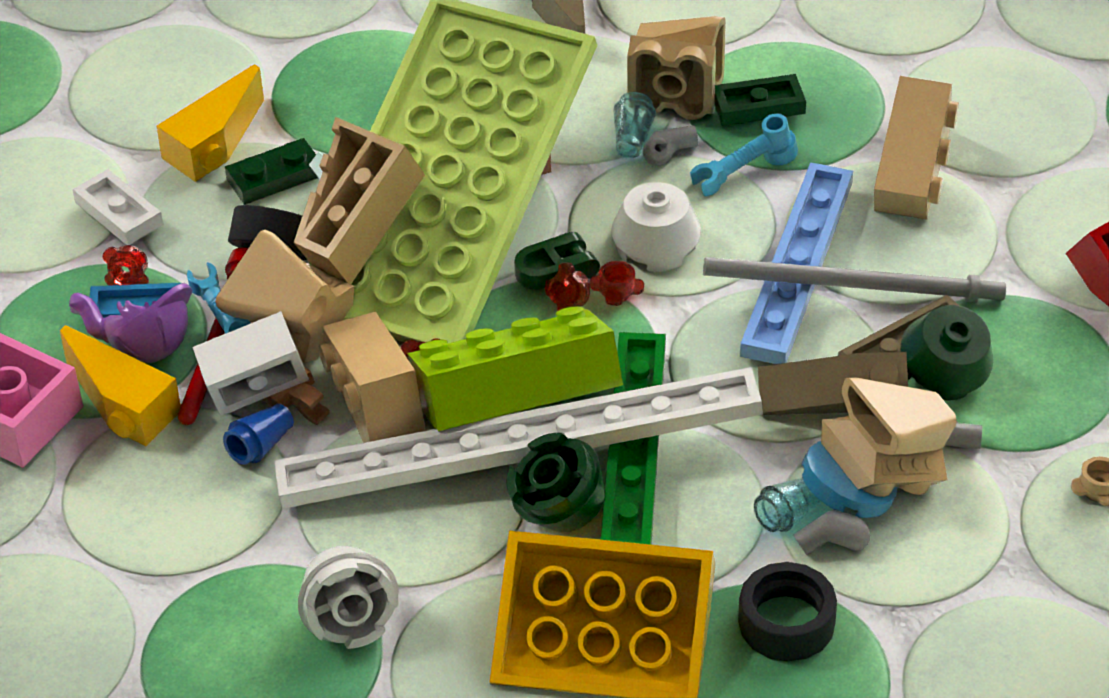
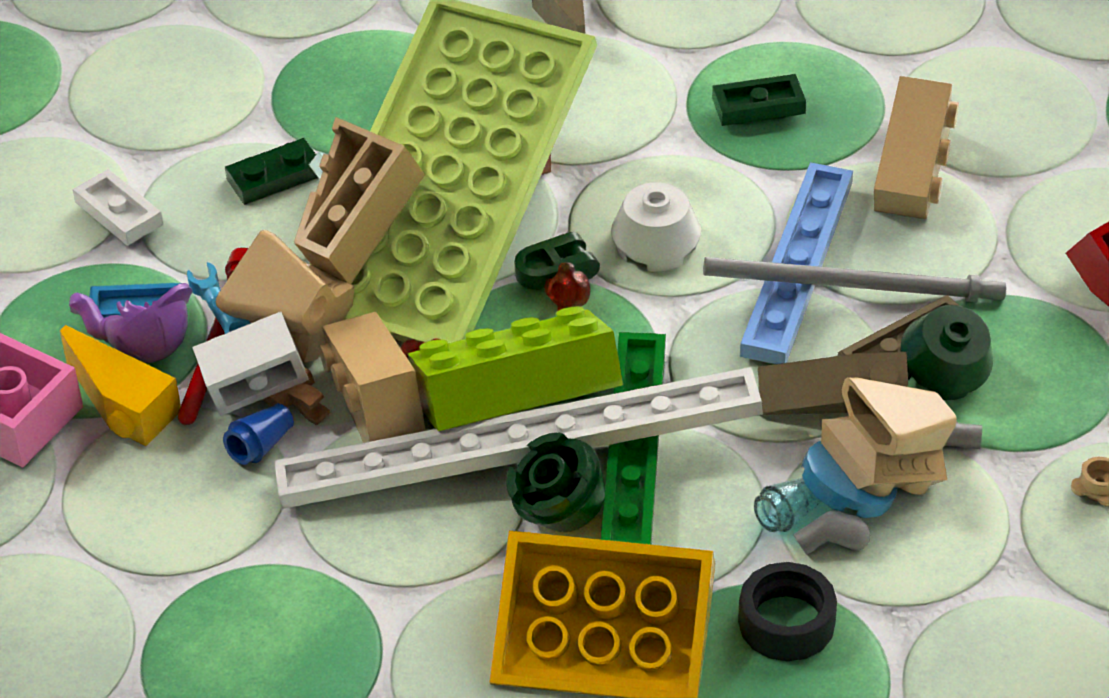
(126, 256): clear red plate -> none
(212, 126): yellow slope -> none
(251, 219): black tyre -> none
(347, 596): white cone -> none
(616, 282): clear red plate -> none
(632, 122): clear light blue cone -> none
(665, 142): light grey arm -> none
(678, 64): tan piece -> none
(775, 143): medium azure brick -> none

